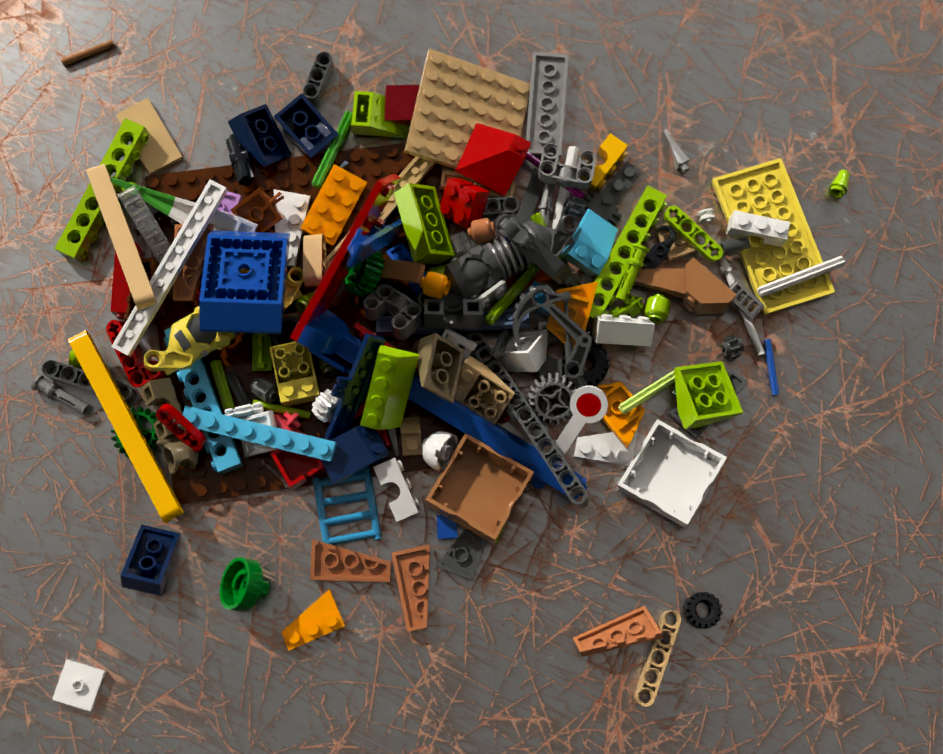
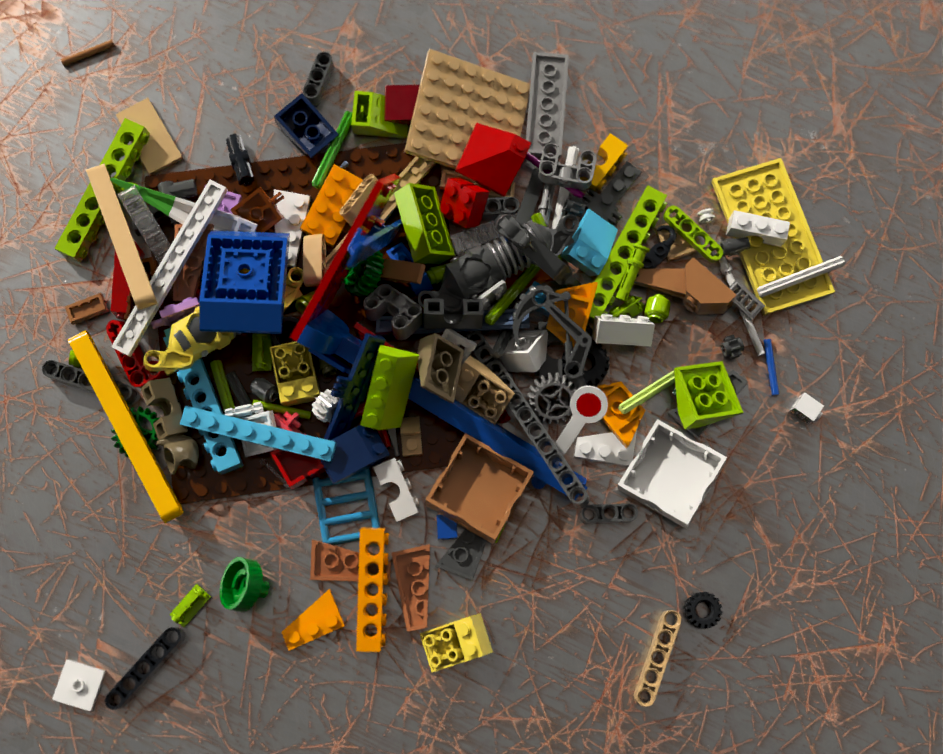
(52, 390): light grey pin -> none
(86, 308): none -> medium nougat plate
(136, 672): none -> black beam
(150, 560): dark blue slope -> none
(173, 313): none -> lavender plate
(173, 413): red beam -> none
(181, 189): none -> dark grey piece
(190, 606): none -> lime hinge
(260, 135): dark blue slope -> none
(357, 199): none -> tan beam
(365, 641): none -> light orange brick
(435, 285): light orange head -> none
(438, 449): white cylinder -> none
(456, 642): none -> light yellow slope
(482, 231): nougat head -> none
(617, 509): none -> dark grey beam
(621, 632): nougat wing -> none
(679, 157): light grey piece -> none
(807, 409): none -> white brick
(840, 184): lime cone -> none

